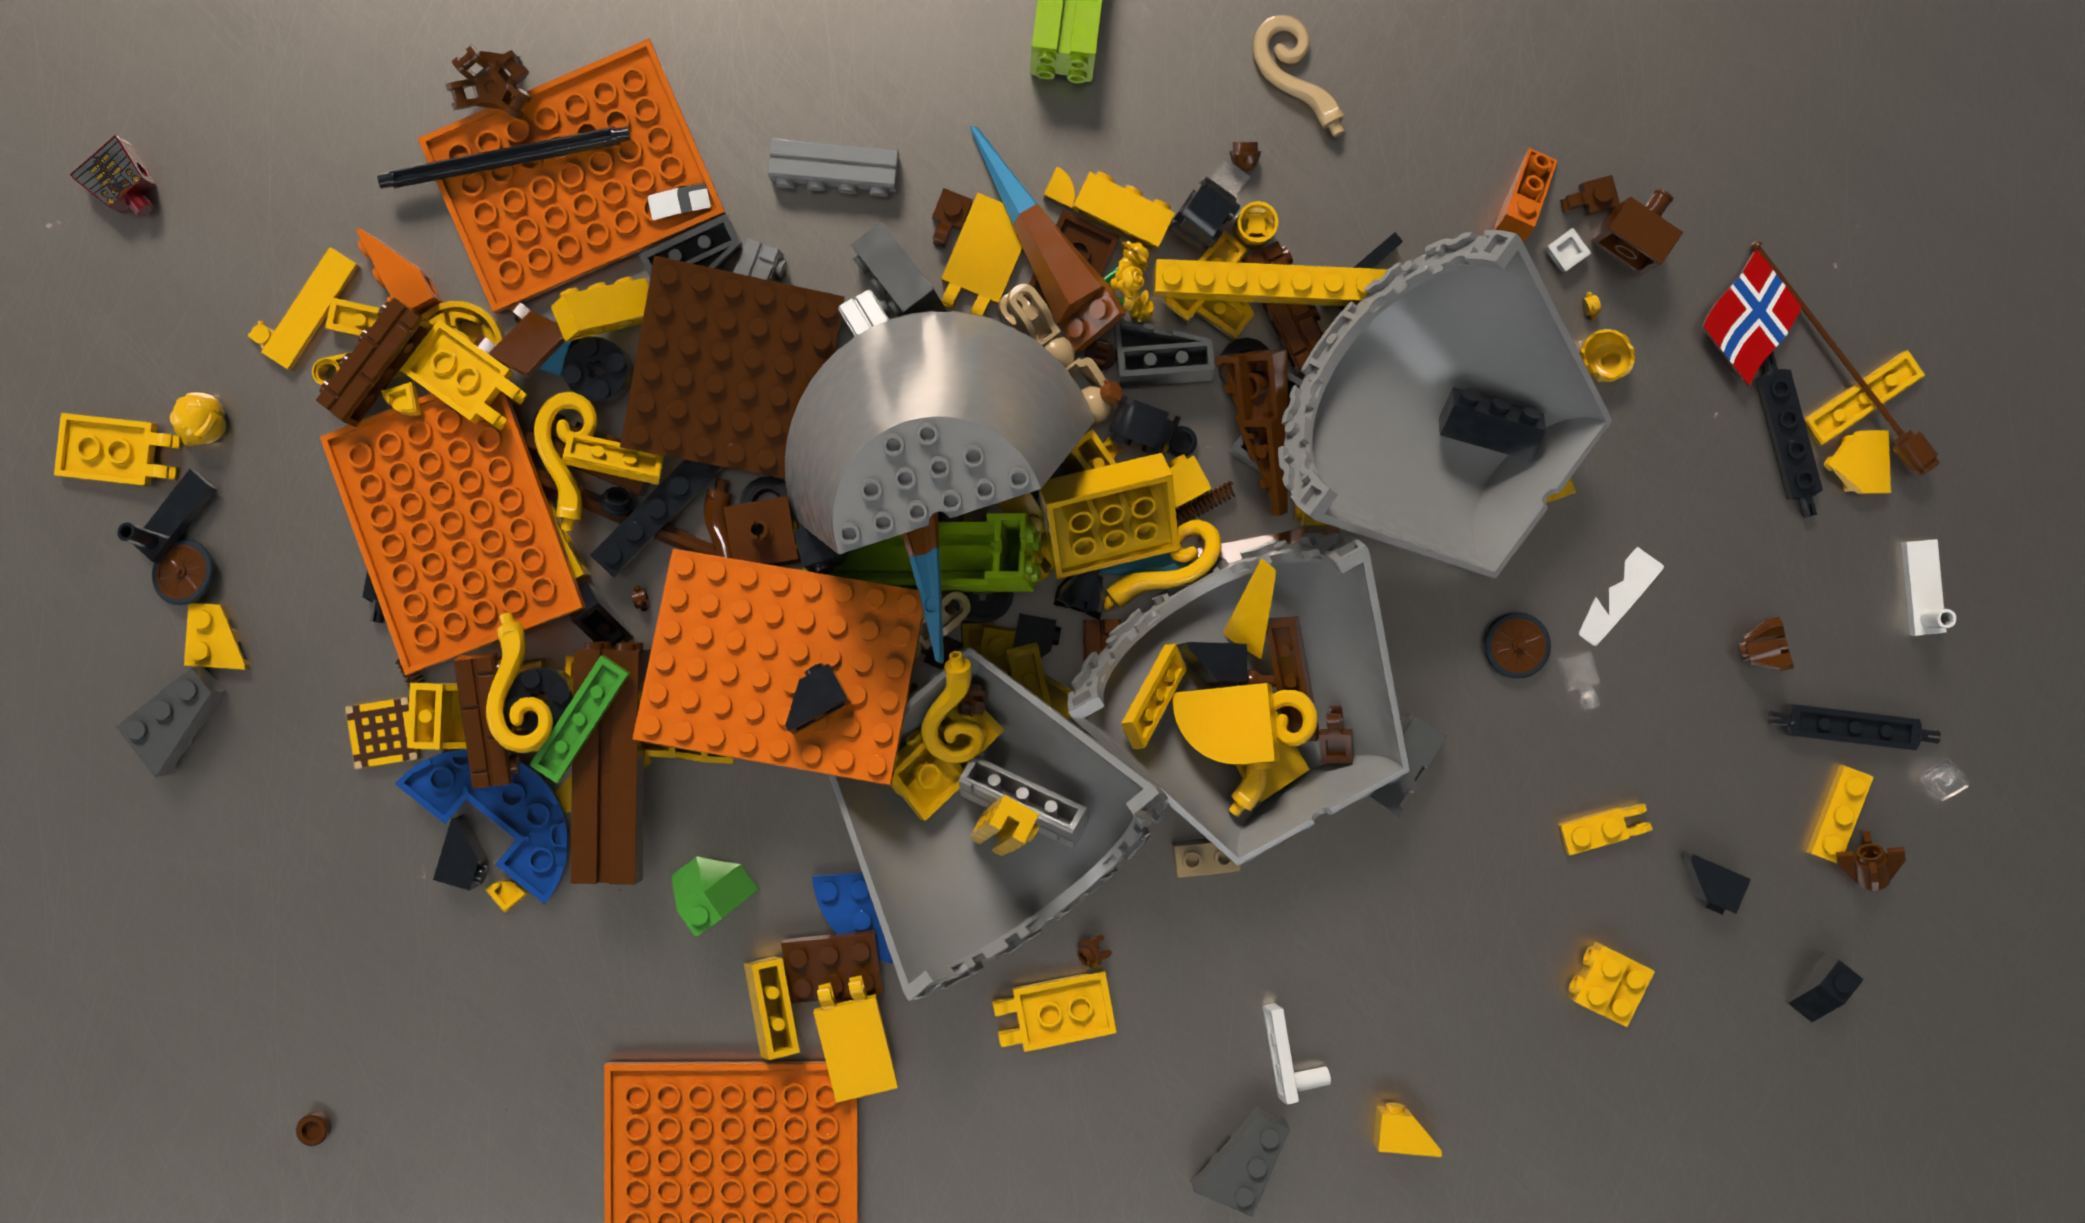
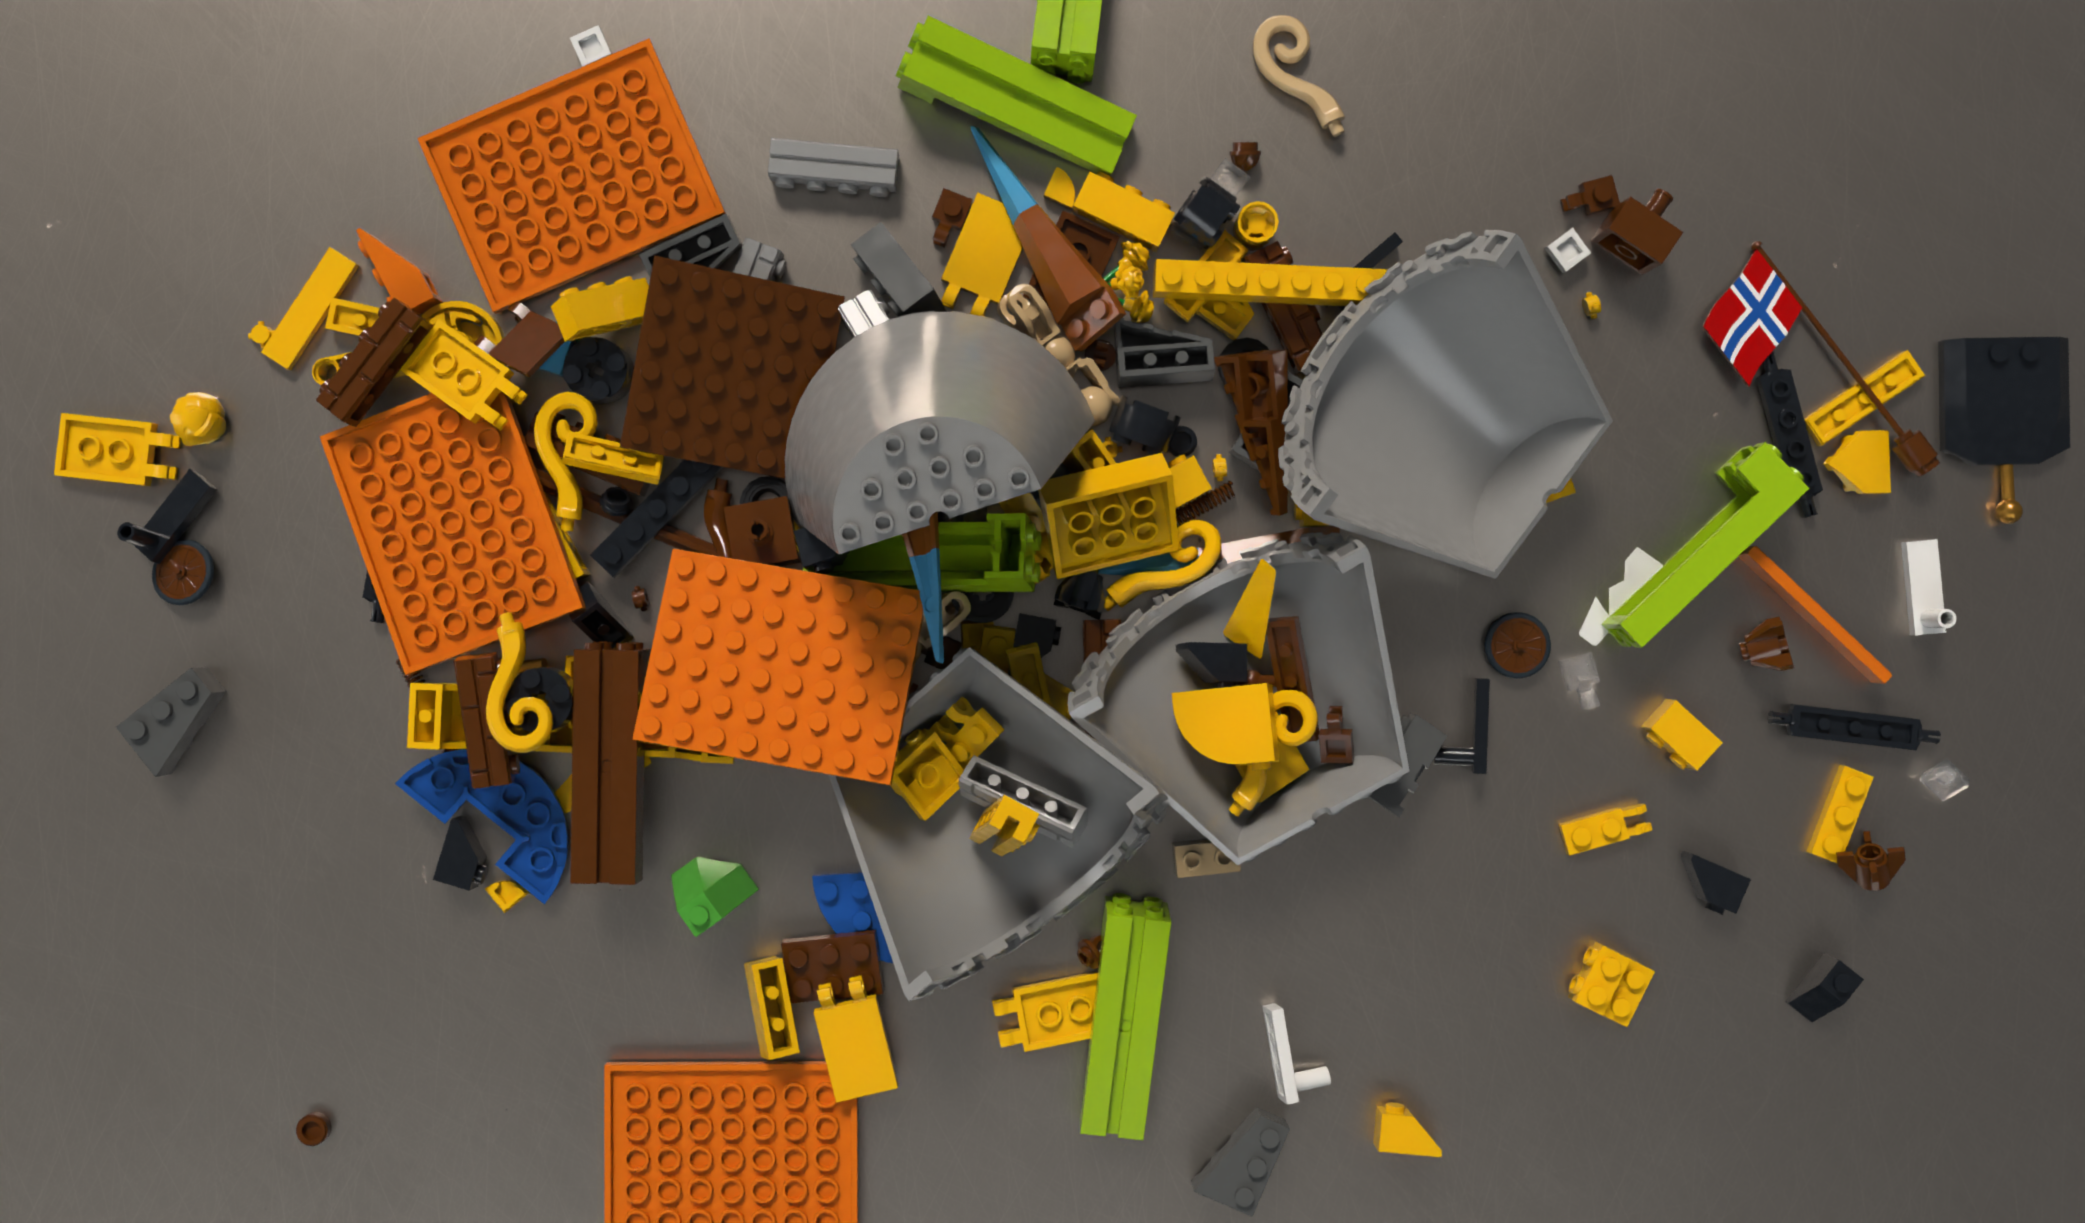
(117, 177): torso -> none
(212, 639): yellow wing -> none
(380, 733): tile -> none
(403, 399): yellow tile -> none
(491, 84): reddish brown piece -> none
(504, 157): black piece -> none
(580, 719): bright green plate -> none
(590, 45): none -> white plate
(679, 201): white sticker -> none
(816, 697): black slope -> none
(958, 680): yellow plant -> none
(974, 699): reddish brown plate -> none
(1013, 96): none -> lime brick
(1111, 392): dark orange piece -> none
(1125, 1016): none -> lime brick
(1153, 696): yellow plate -> none
(1219, 467): none -> yellow piece
(1476, 755): none -> black piece
(1492, 423): black brick -> none
(1526, 195): orange slope -> none
(1608, 355): yellow hair -> none
(1680, 735): none -> yellow brick
(1763, 493): none -> lime brick
(1815, 615): none -> orange tile
(2004, 399): none -> black wedge
(2008, 510): none -> pearl gold bar

